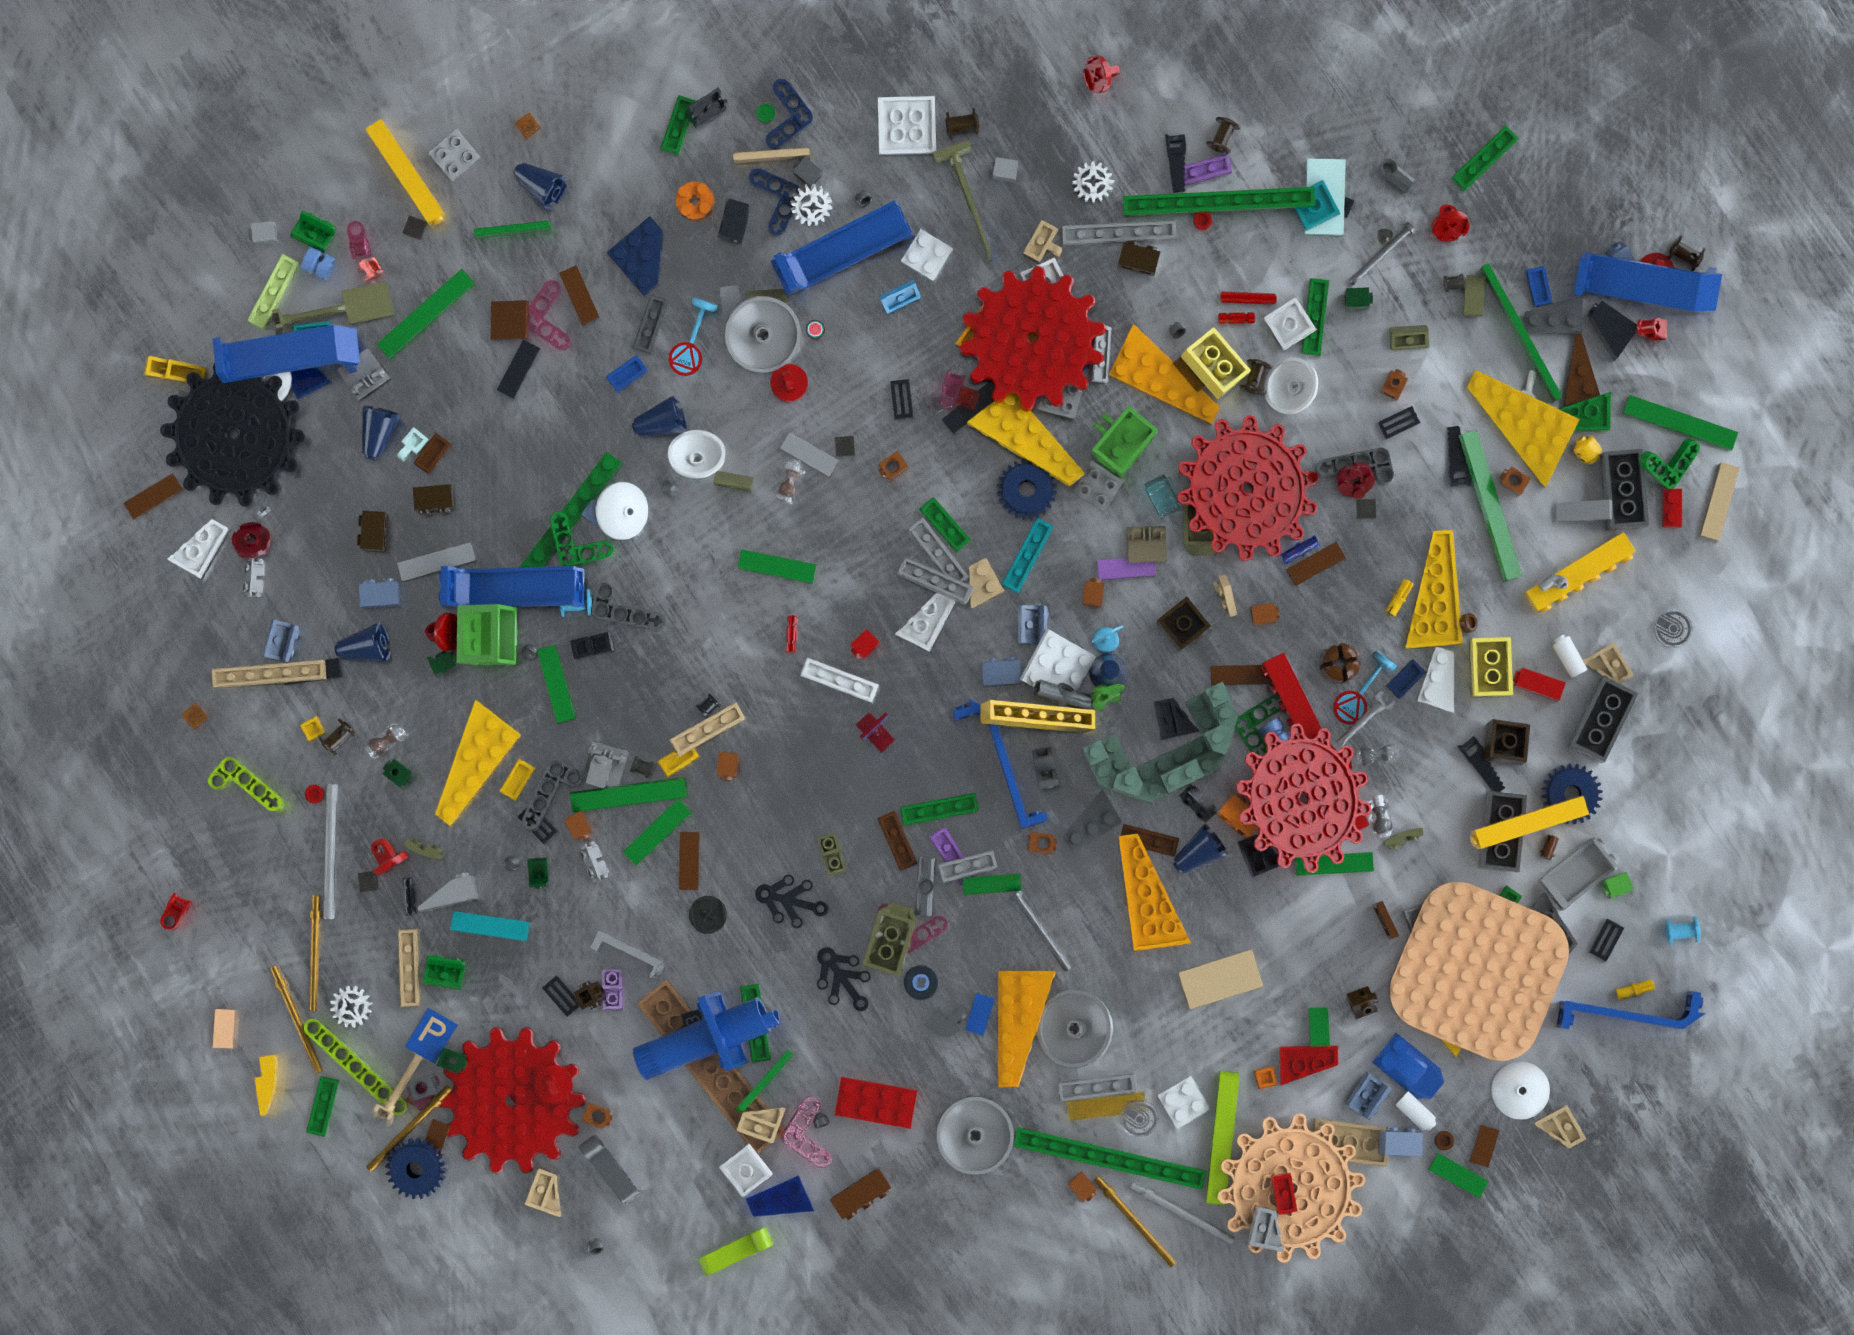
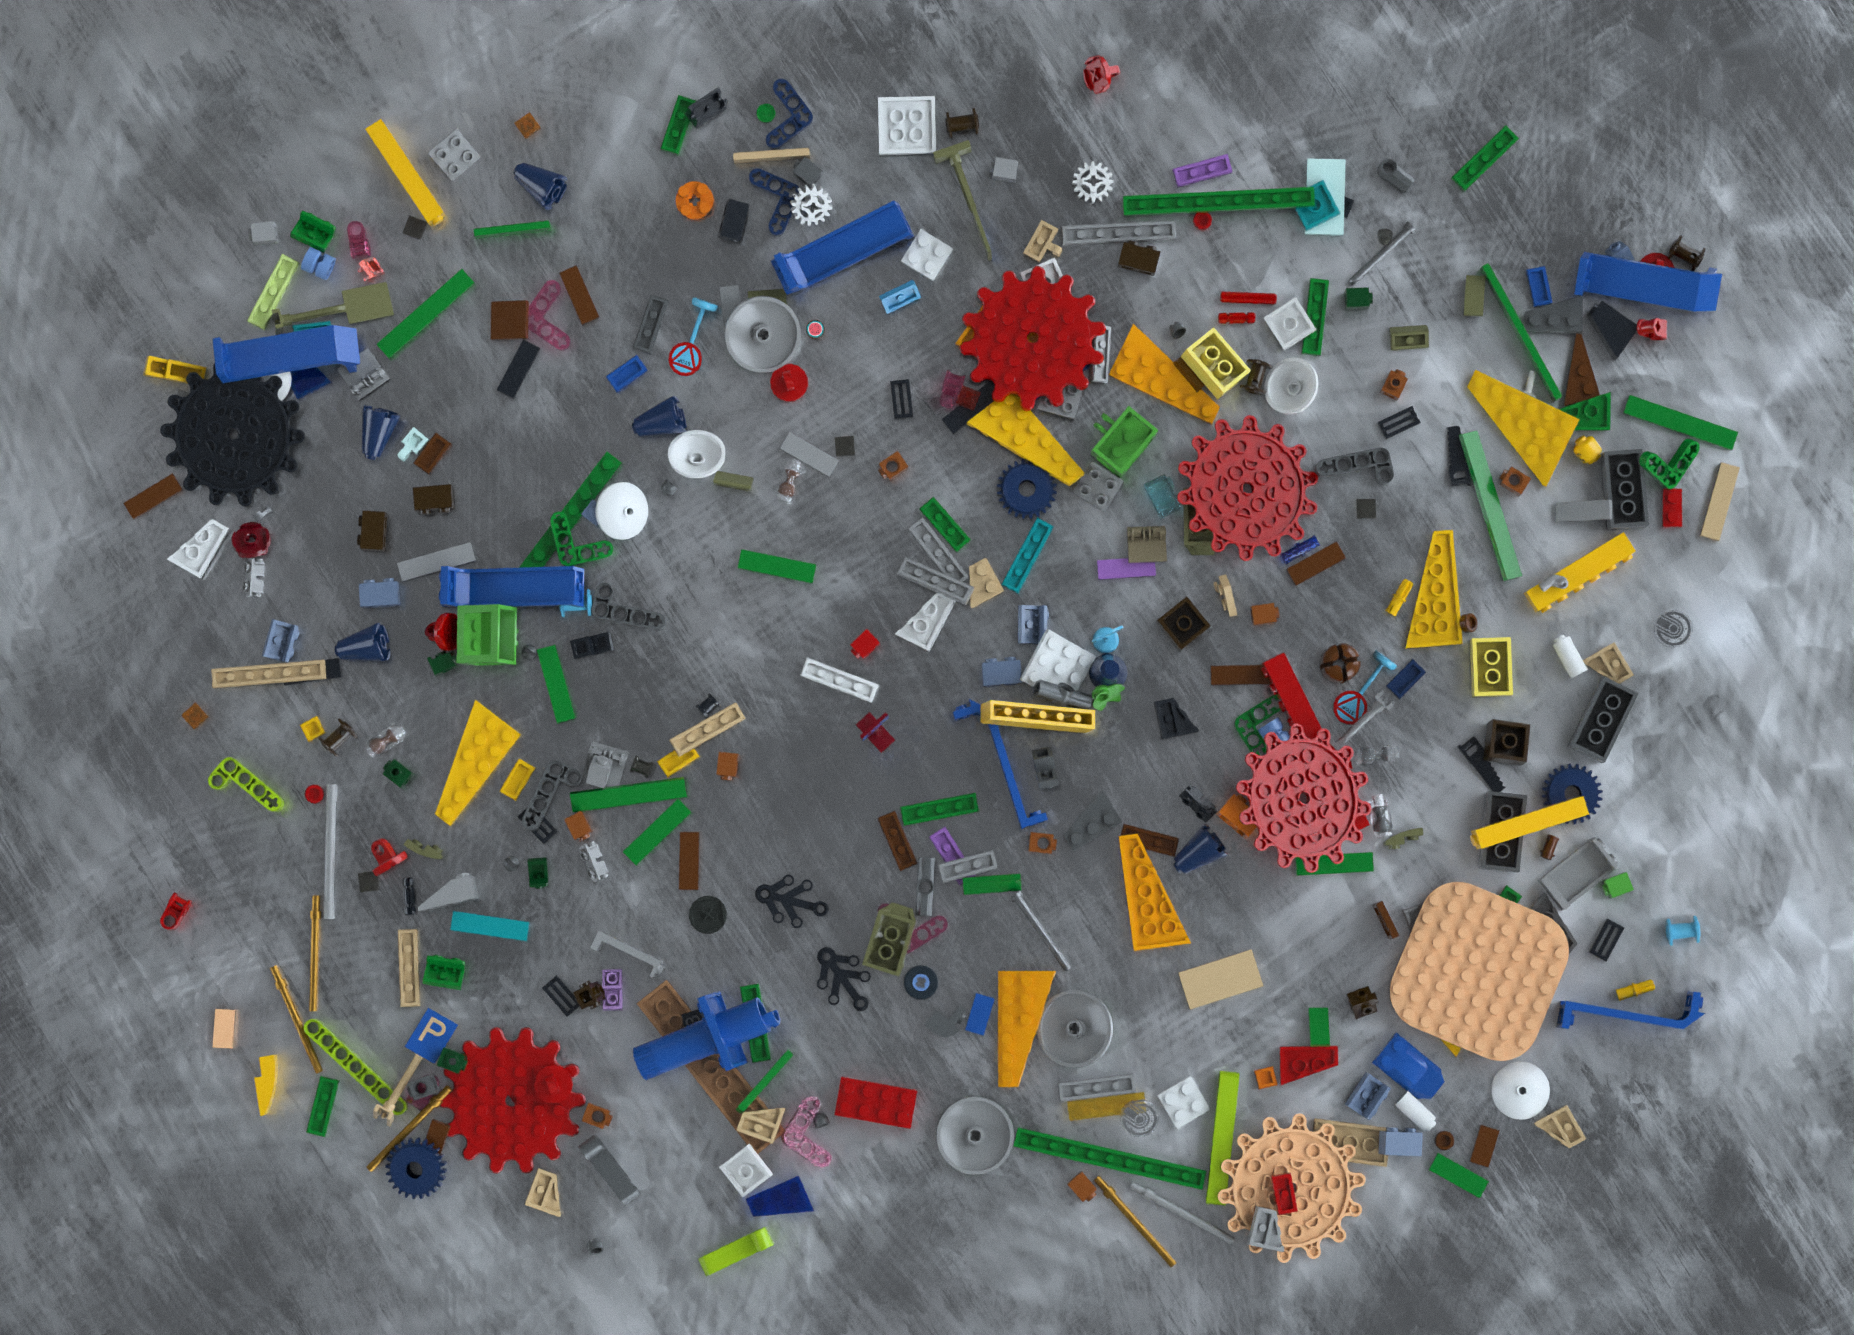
(358, 1002): white gear -> none
(640, 255): dark blue plate -> none
(791, 634): red axle -> none
(831, 855): olive slope -> none
(861, 1194): reddish brown brick -> none
(863, 202): dark grey hinge -> none
(1093, 593): dark orange brick -> none
(1176, 161): black piece -> none
(1176, 768): sand green brick -> none
(1223, 135): dark brown hose -> none
(1257, 861): black wing -> none
(1360, 487): dark red plate -> none
(1439, 681): white wing -> none
(1450, 224): red tile -> none
(1454, 282): clear smoke bush -> none
(1539, 684): red brick -> none

